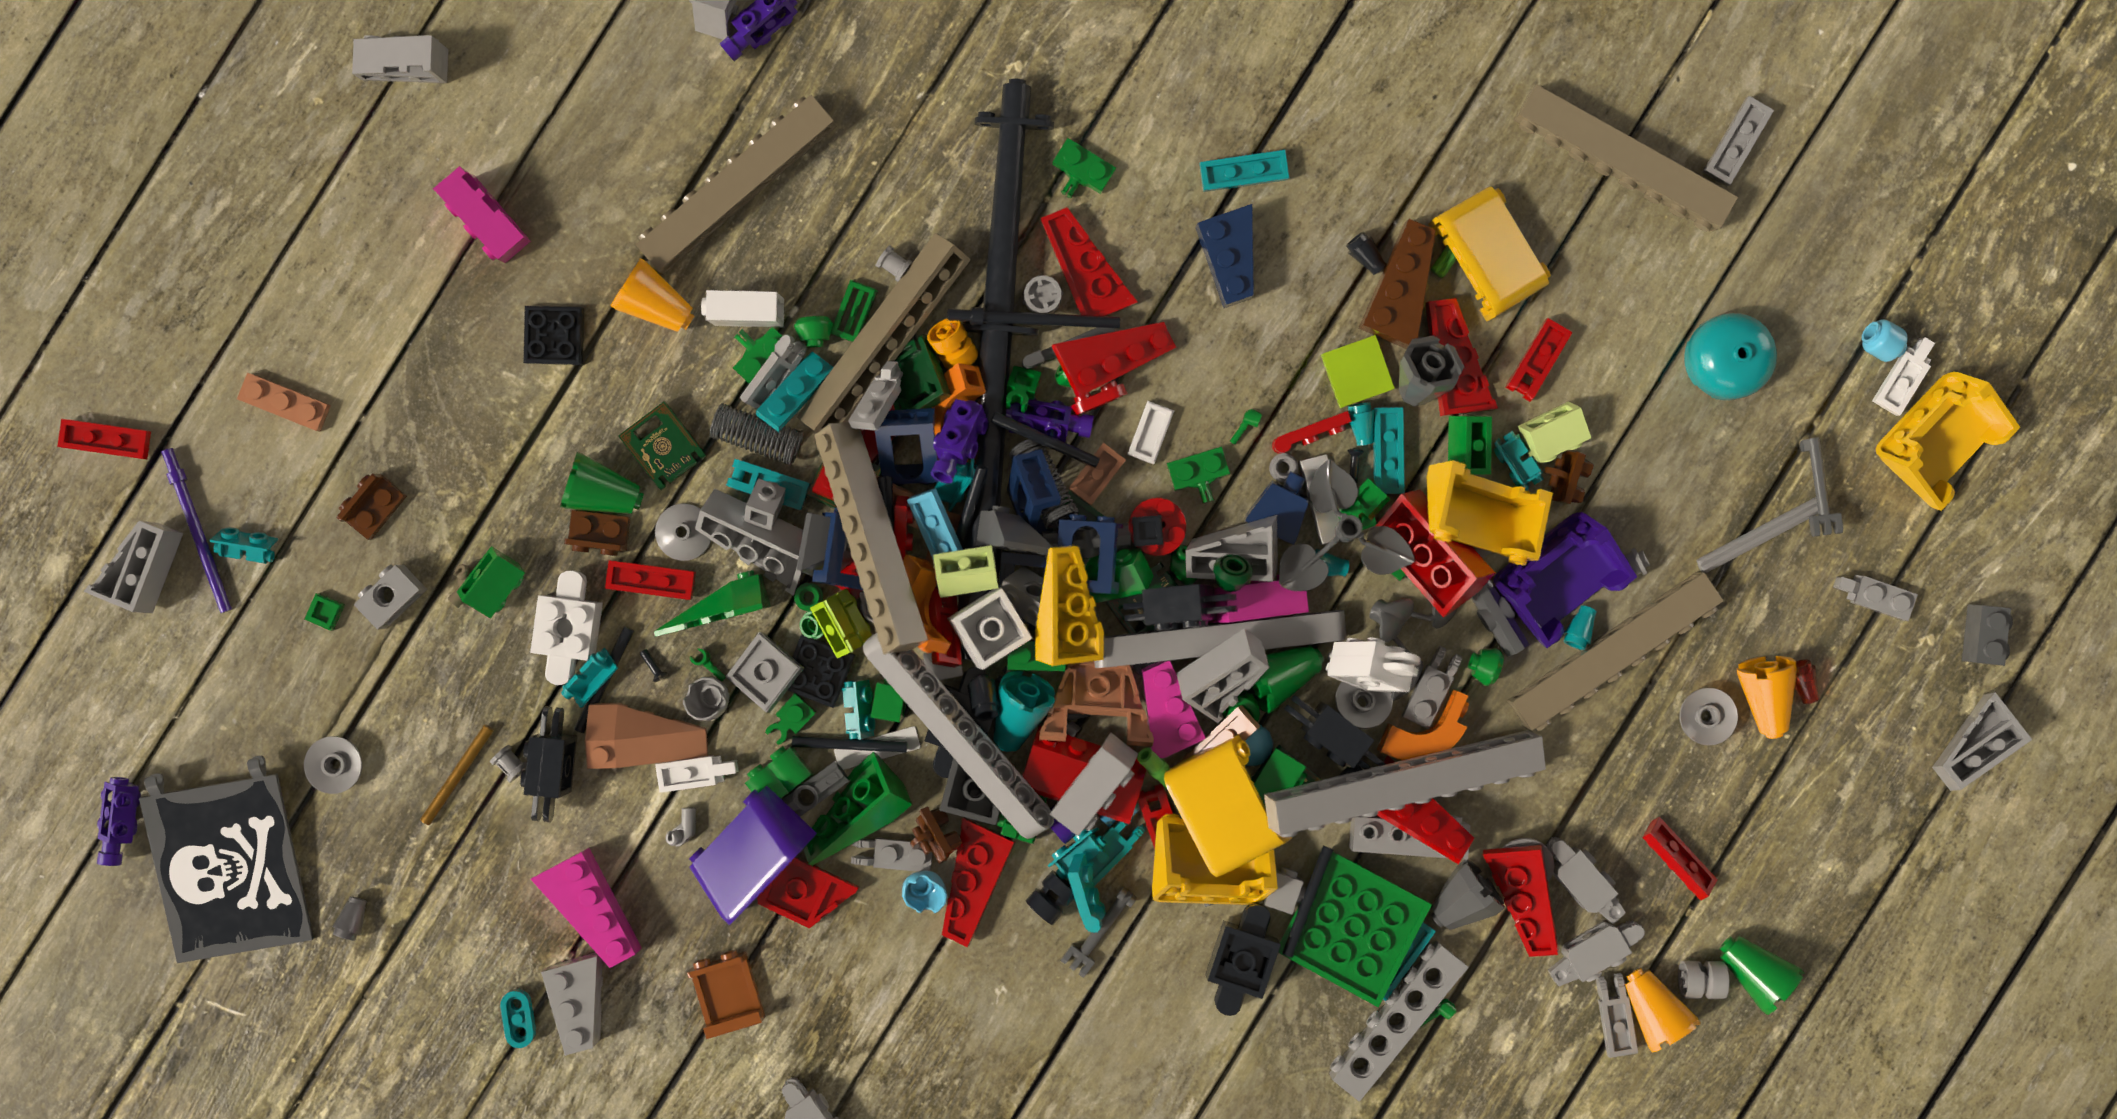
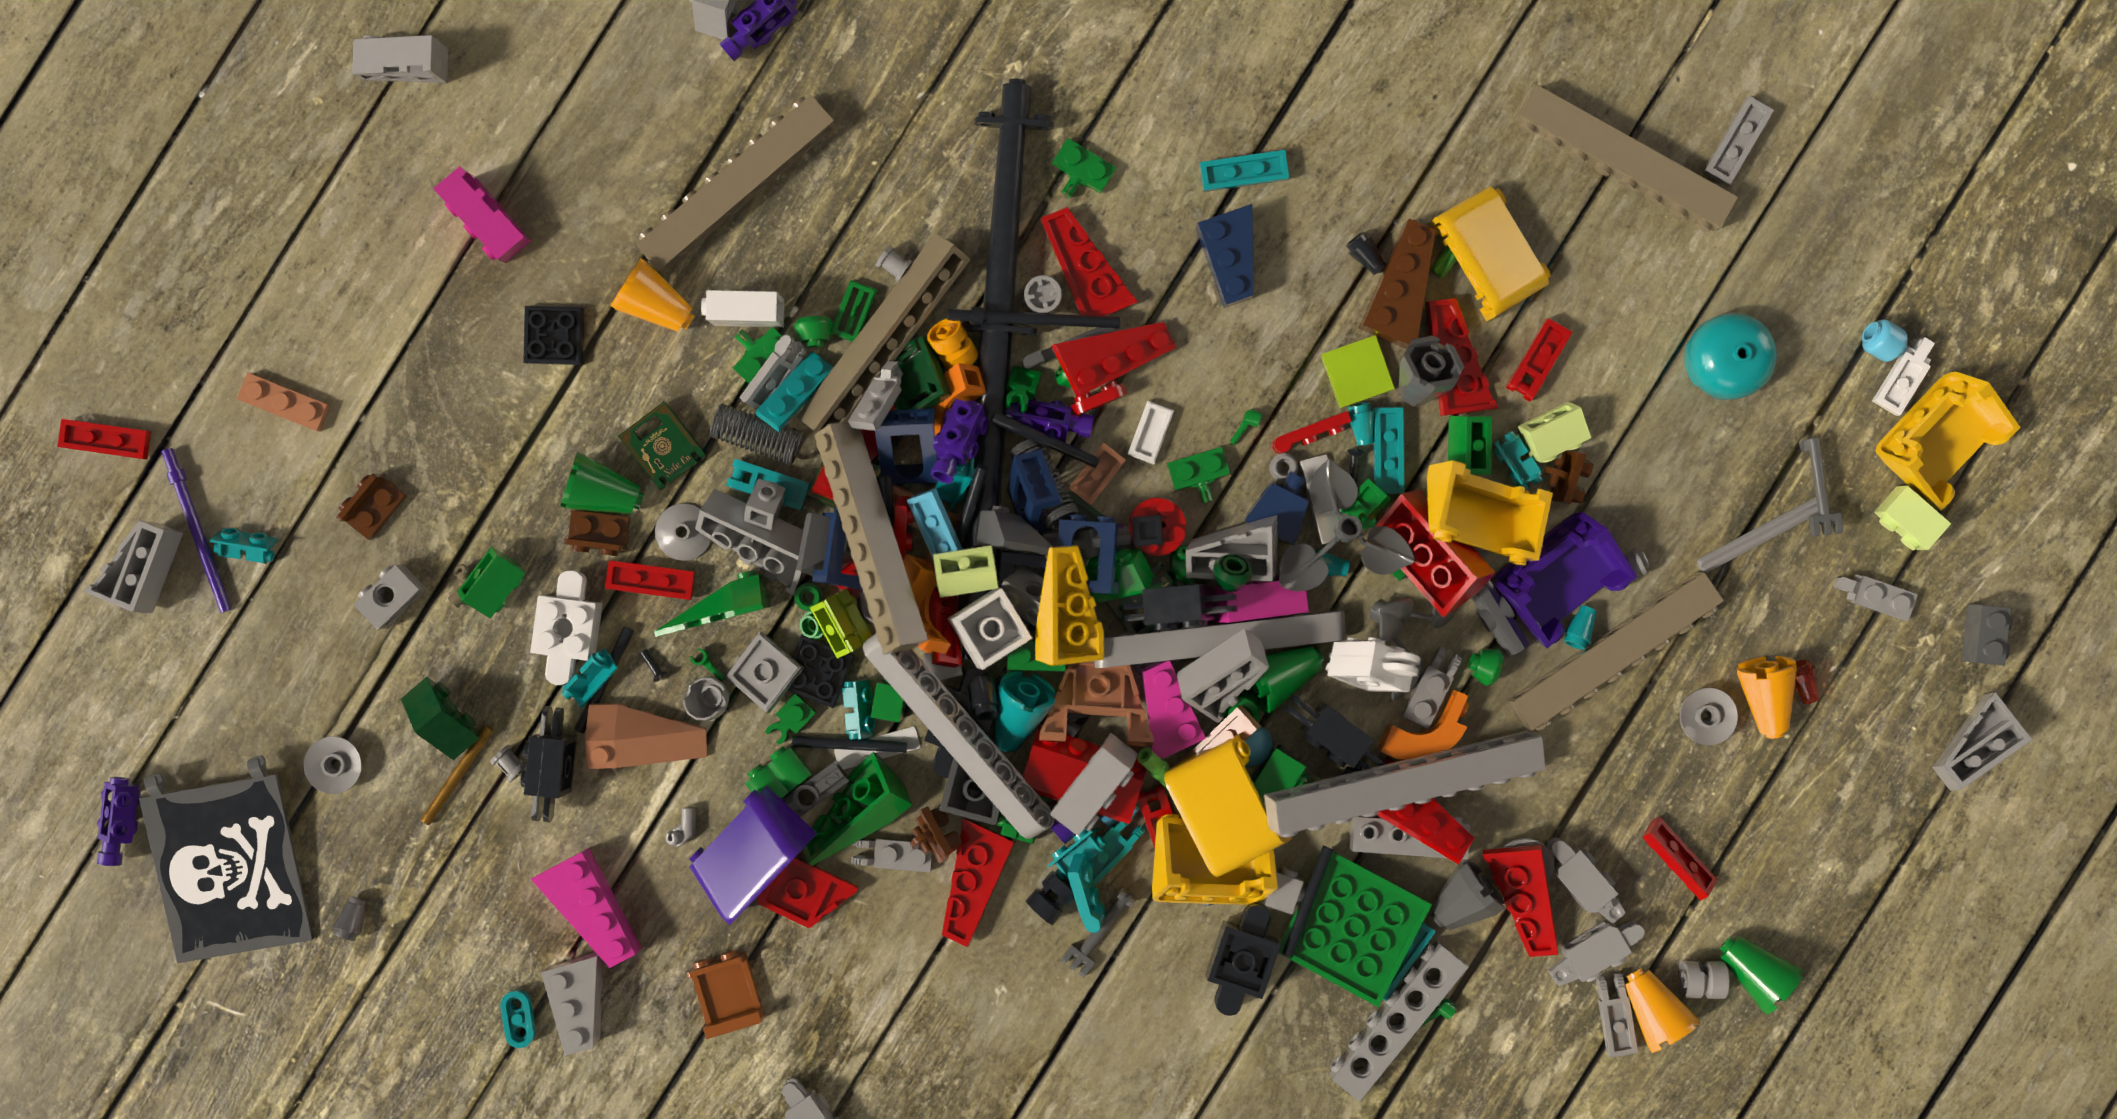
(324, 611): green tile -> none
(438, 718): none -> dark green brick
(693, 772): white hinge -> none
(924, 891): medium azure hair -> none
(1373, 714): light grey dish -> none
(1911, 518): none -> yellowish green brick

